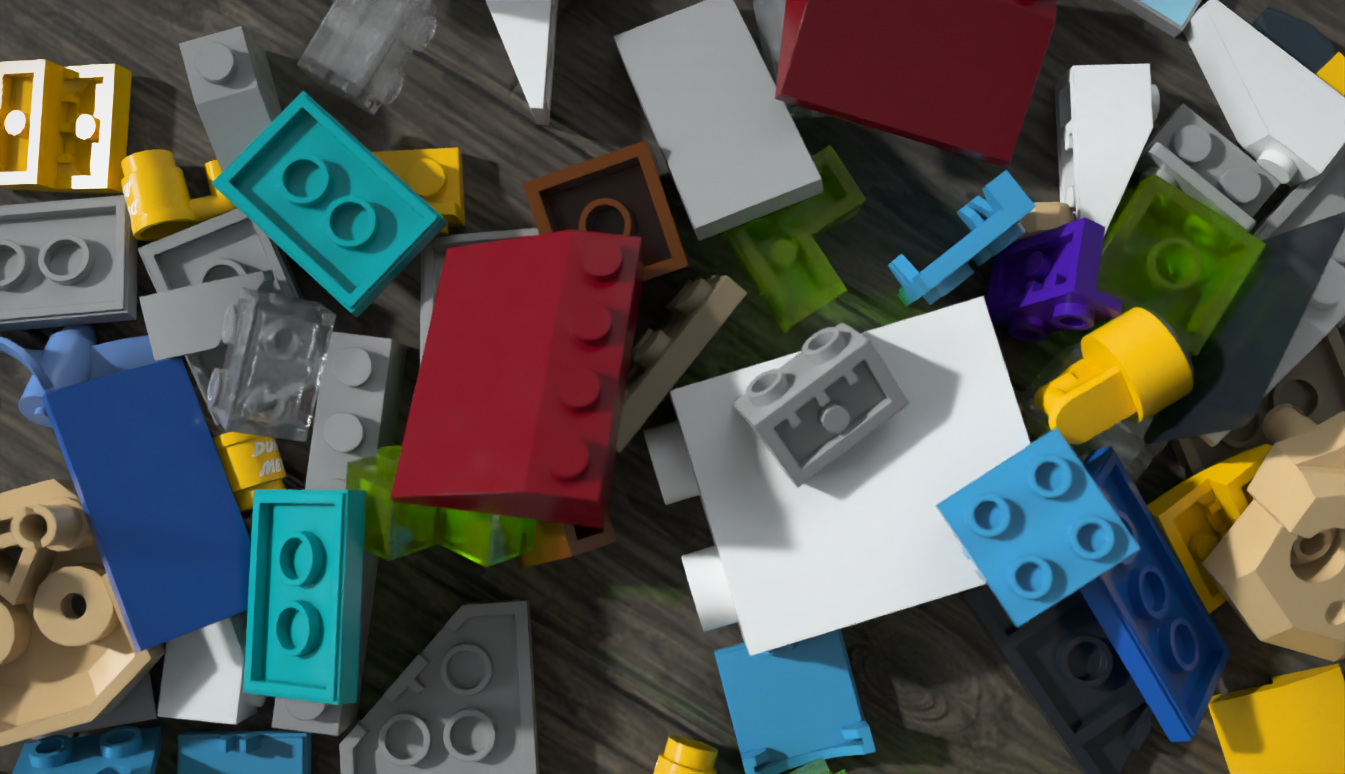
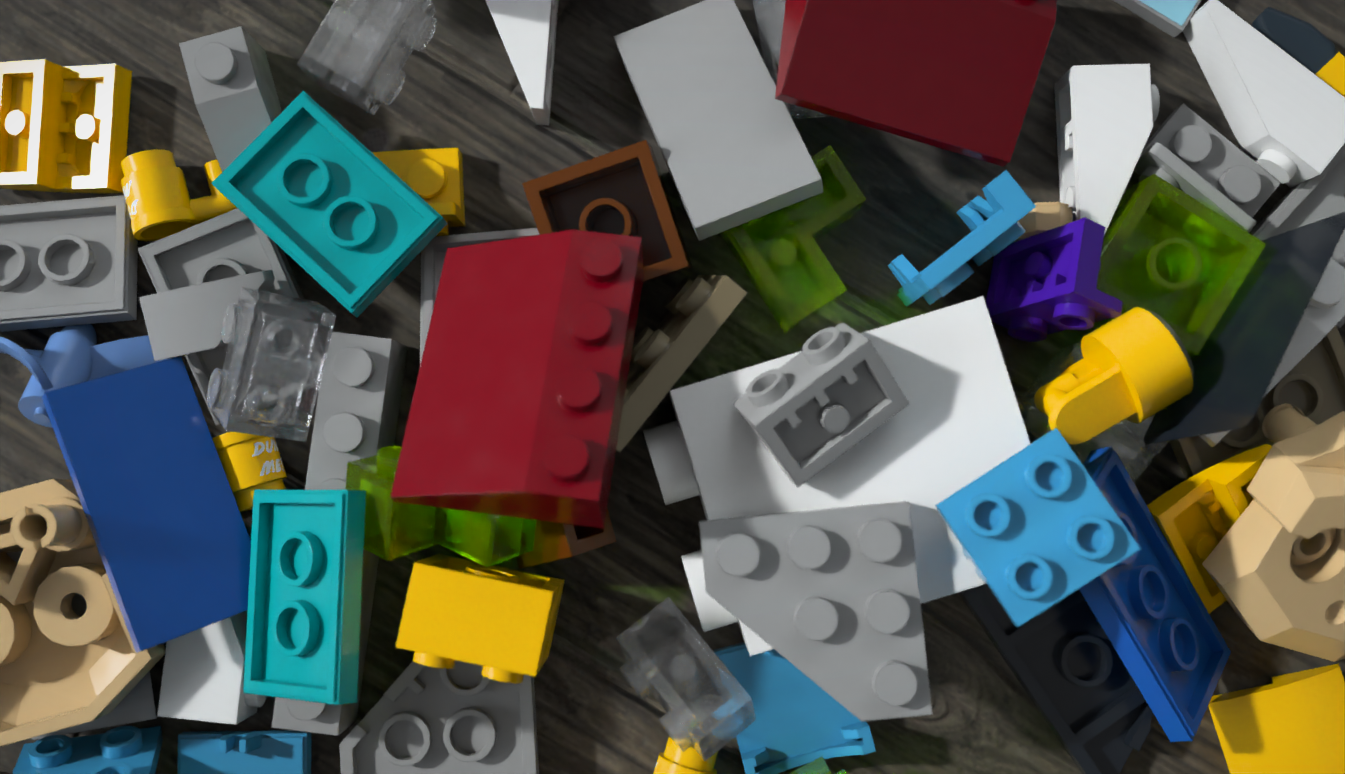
(479, 617): none -> yellow brick
(687, 679): none -> clear brick
(831, 598): none -> light grey plate

